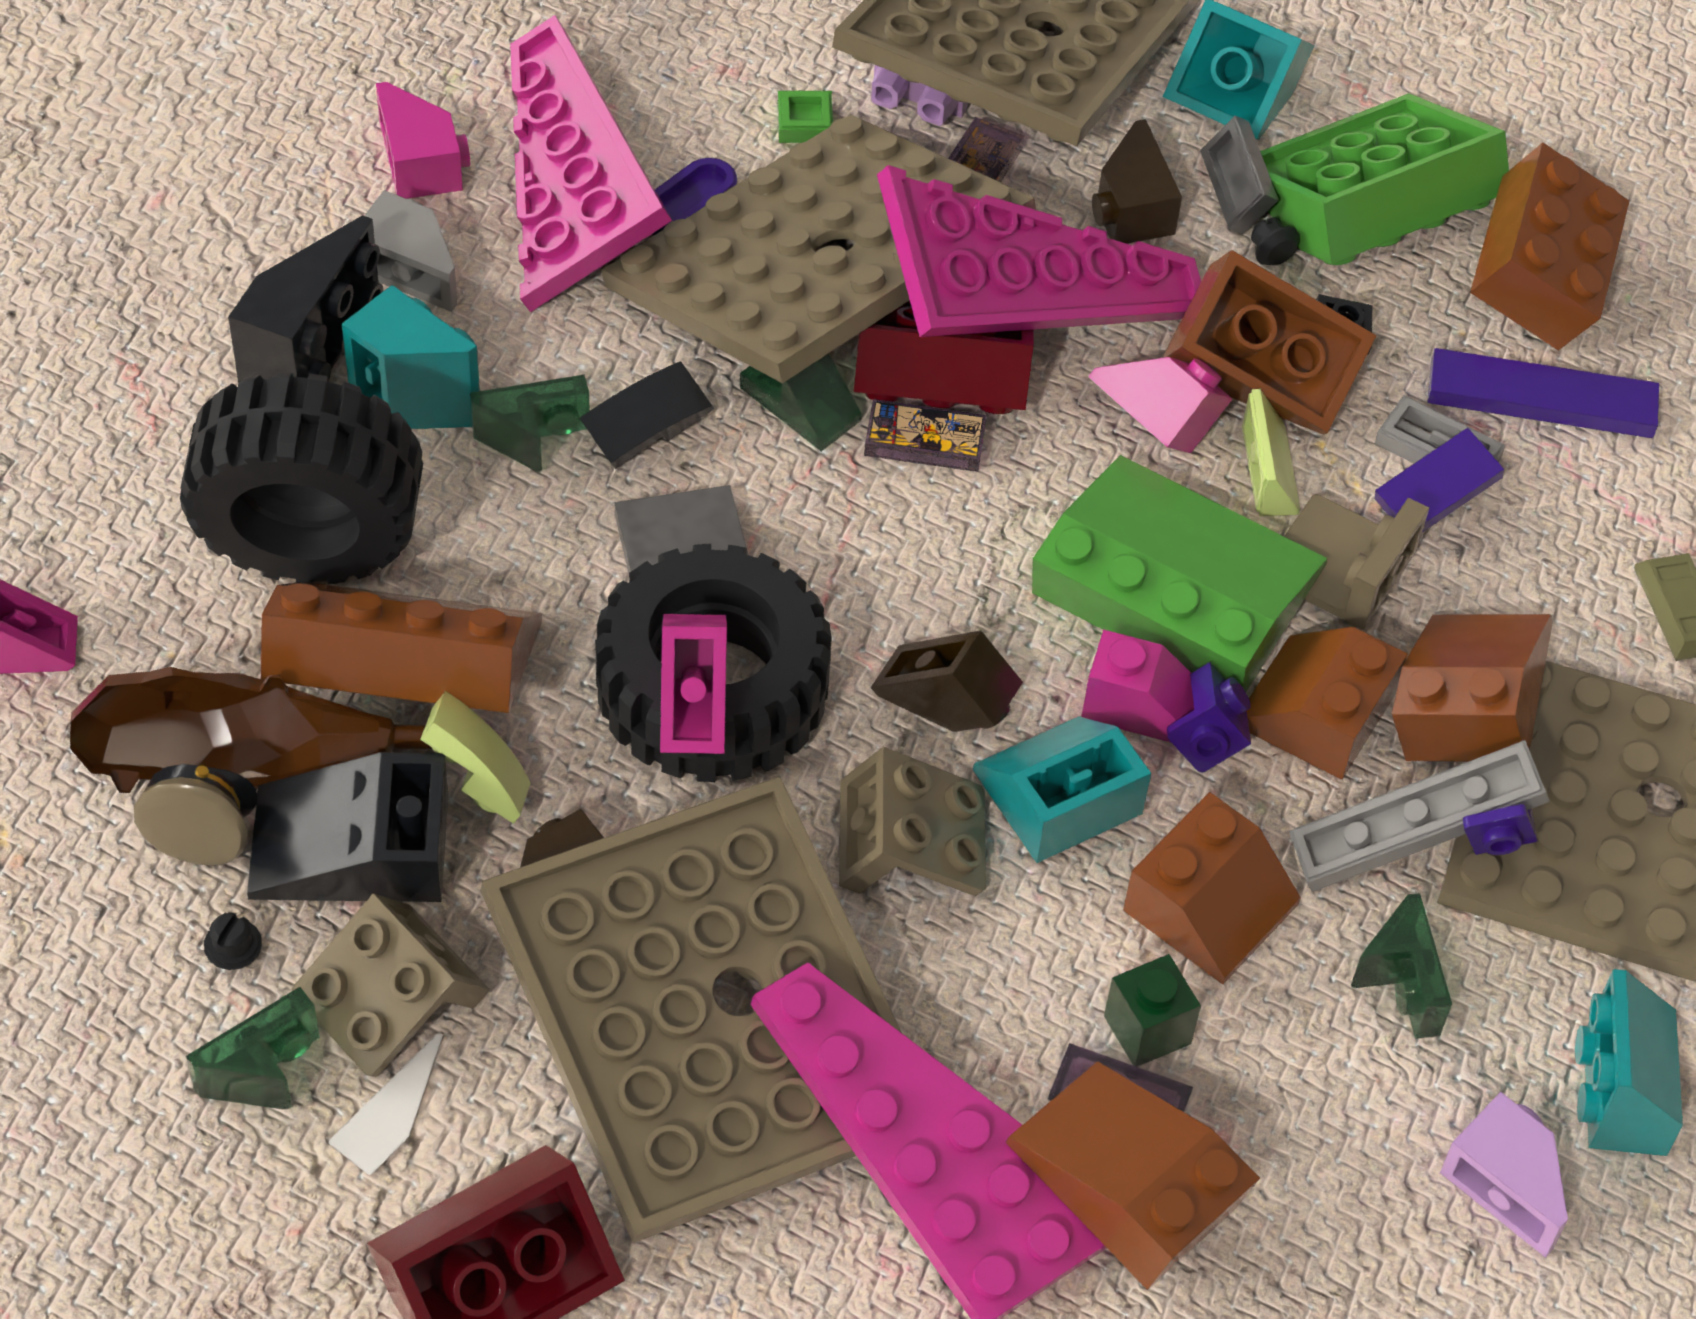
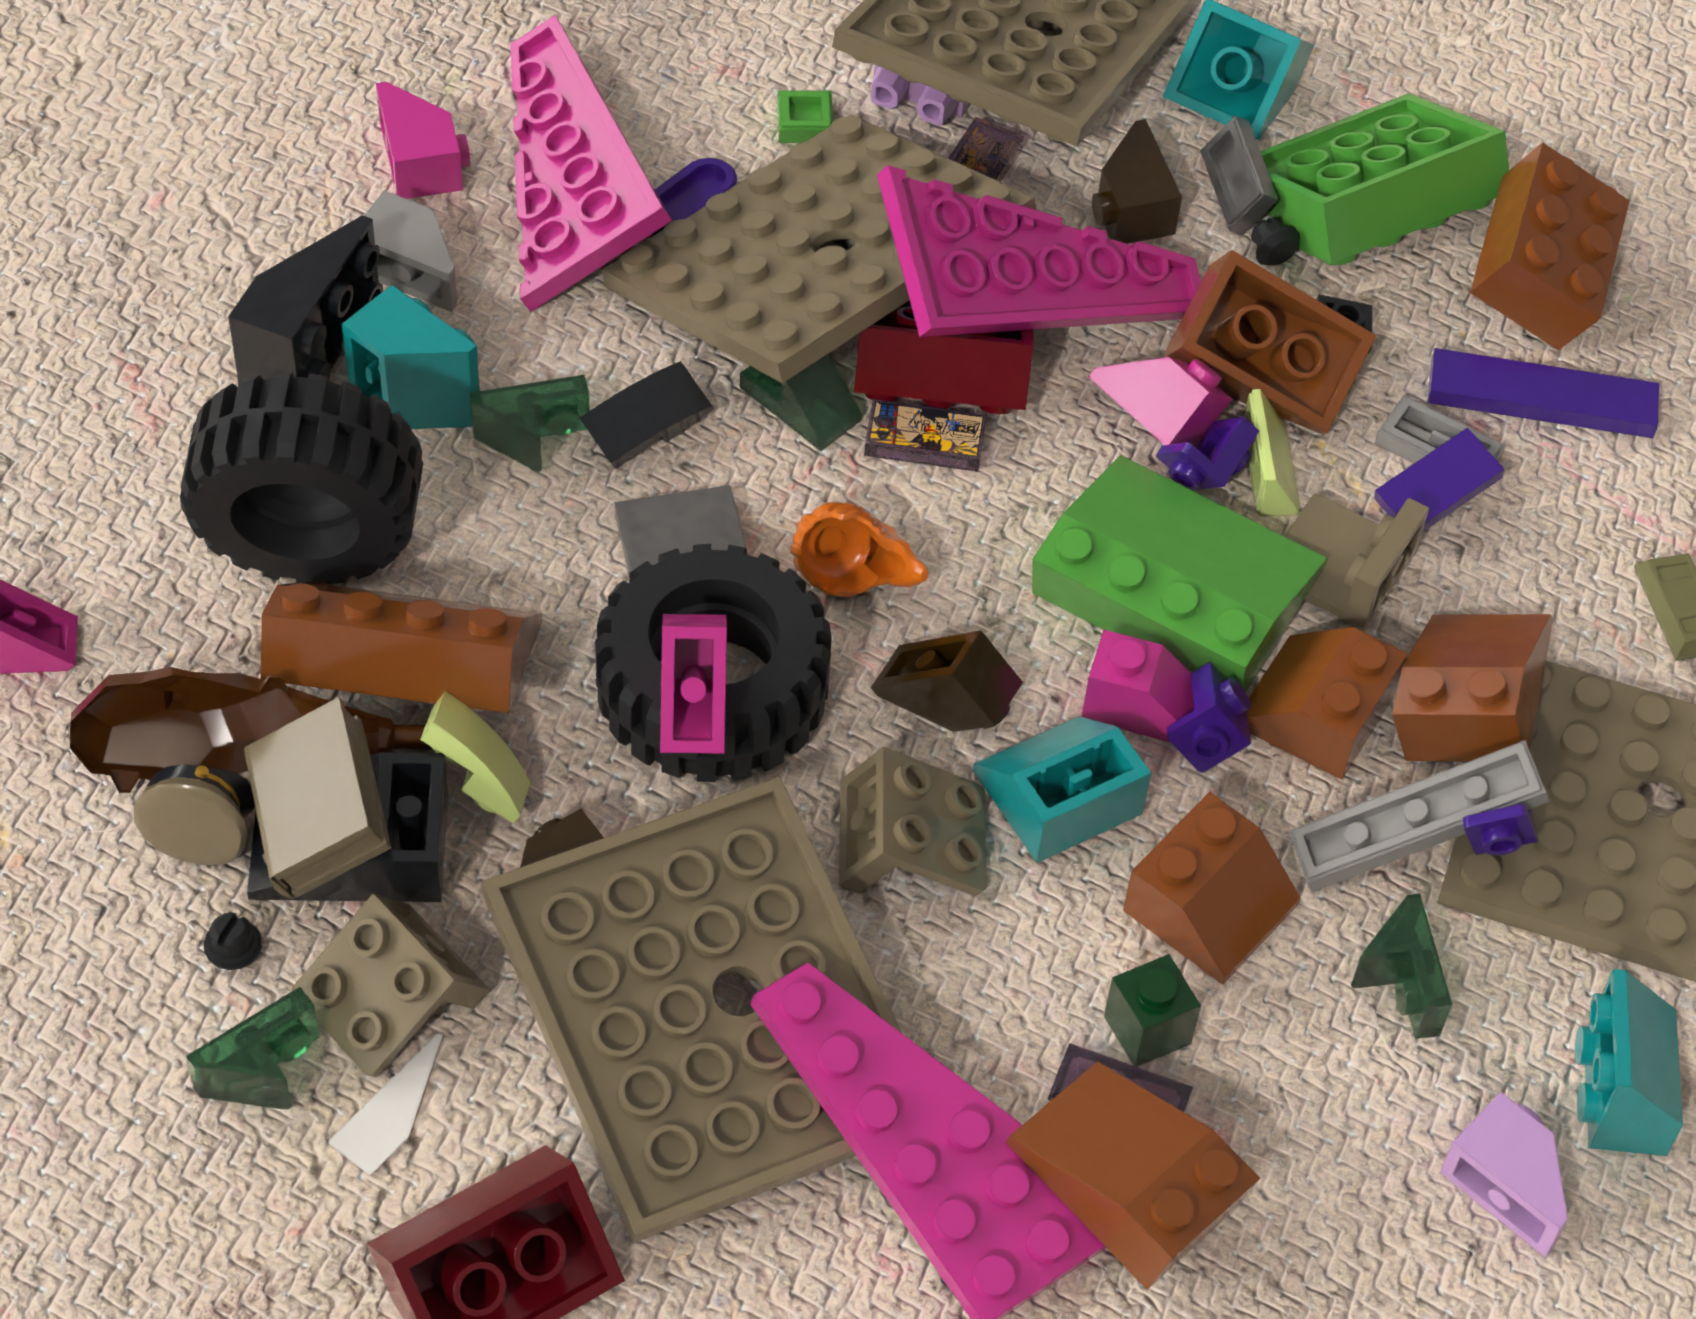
(316, 799): none -> piece
(851, 552): none -> orange hair
(1217, 457): none -> dark purple bracket

